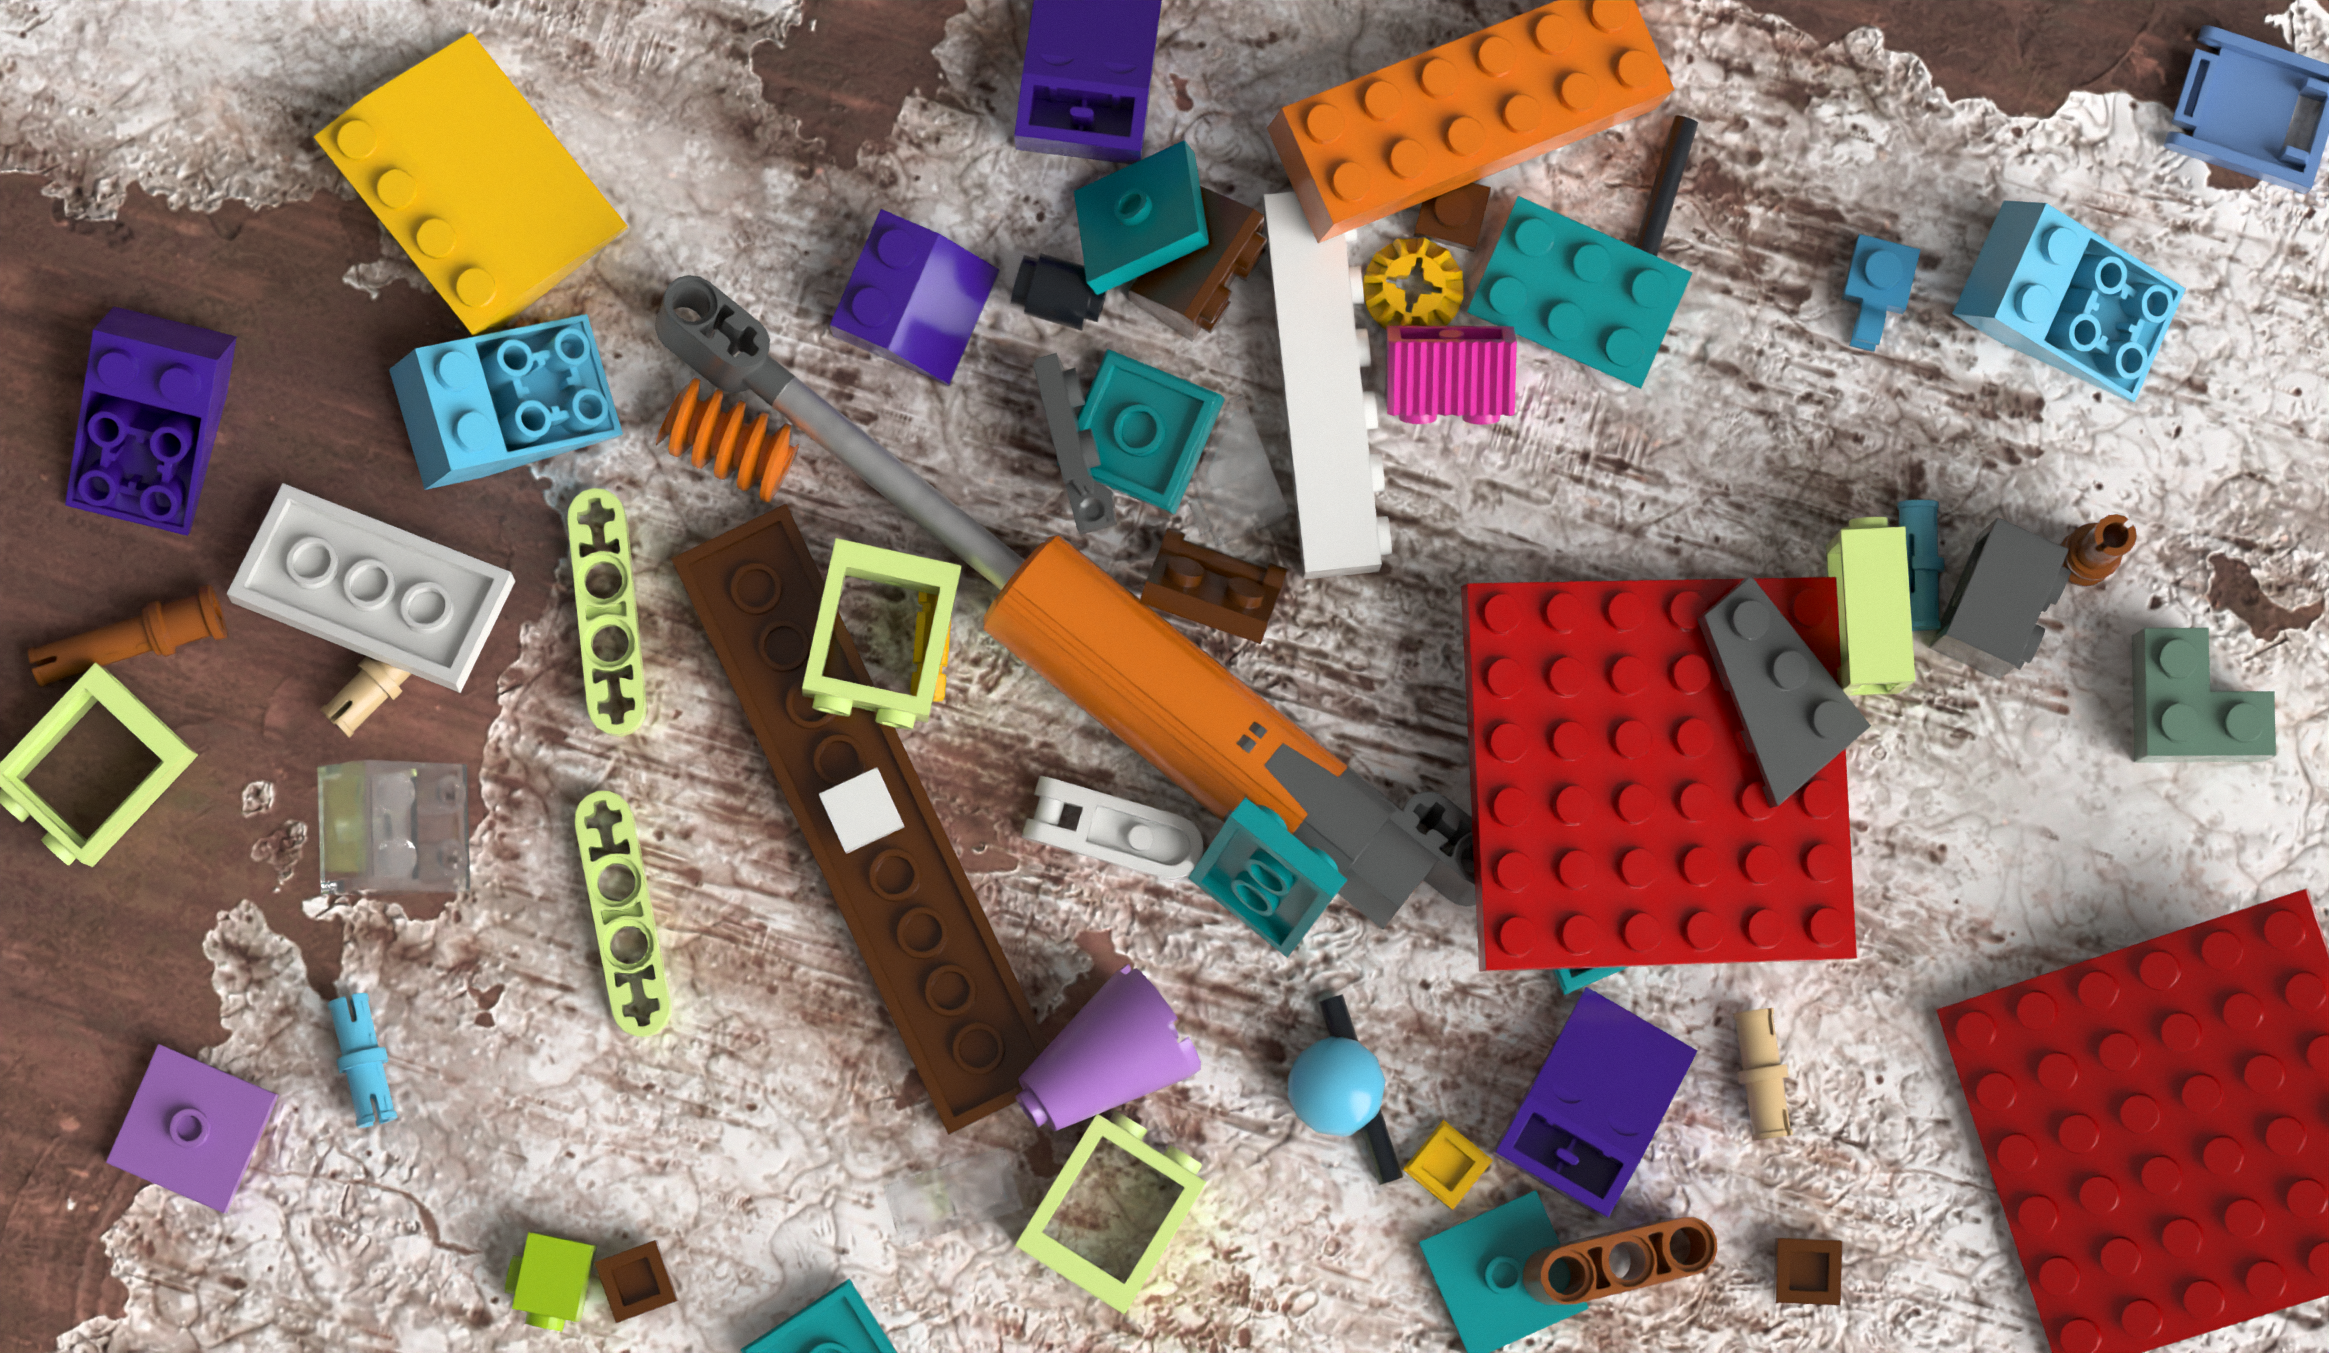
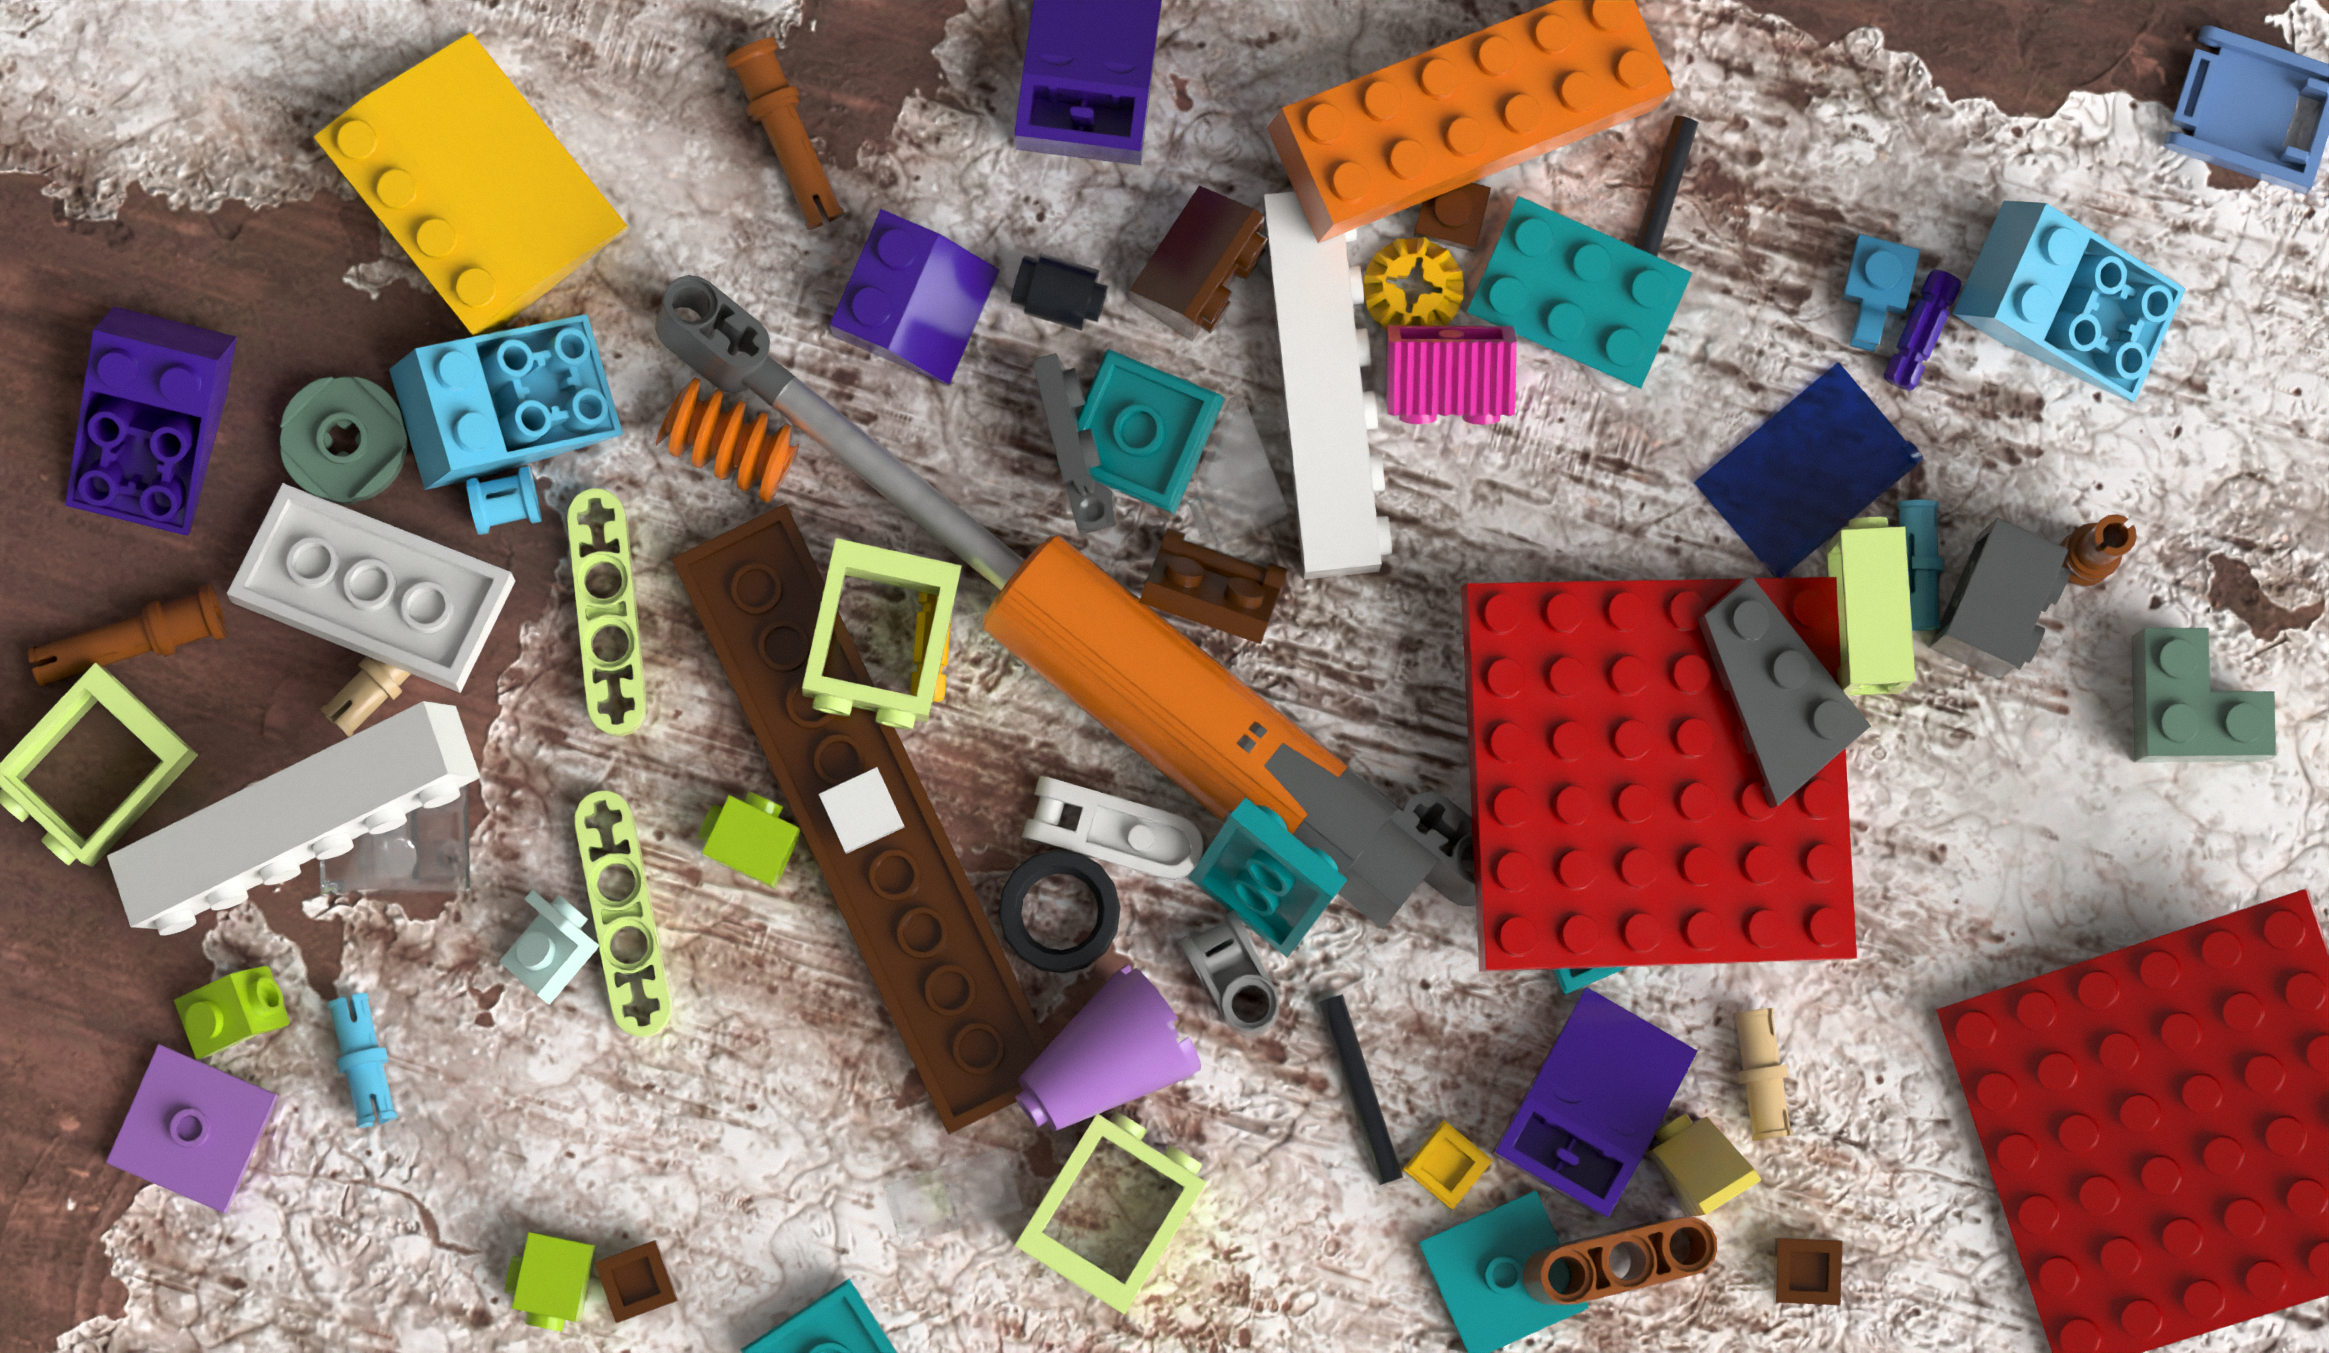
(232, 1011): none -> lime bracket
(294, 817): none -> white brick
(346, 476): none -> sand green plate
(503, 500): none -> medium azure bush
(550, 947): none -> light aqua bracket
(750, 838): none -> lime brick
(774, 105): none -> dark orange pin
(1068, 864): none -> black tyre
(1141, 217): teal plate -> none
(1231, 972): none -> light grey piece
(1336, 1086): medium azure hair -> none
(1700, 1165): none -> light yellow slope
(1808, 471): none -> clear blue piece
(1922, 330): none -> dark purple axle

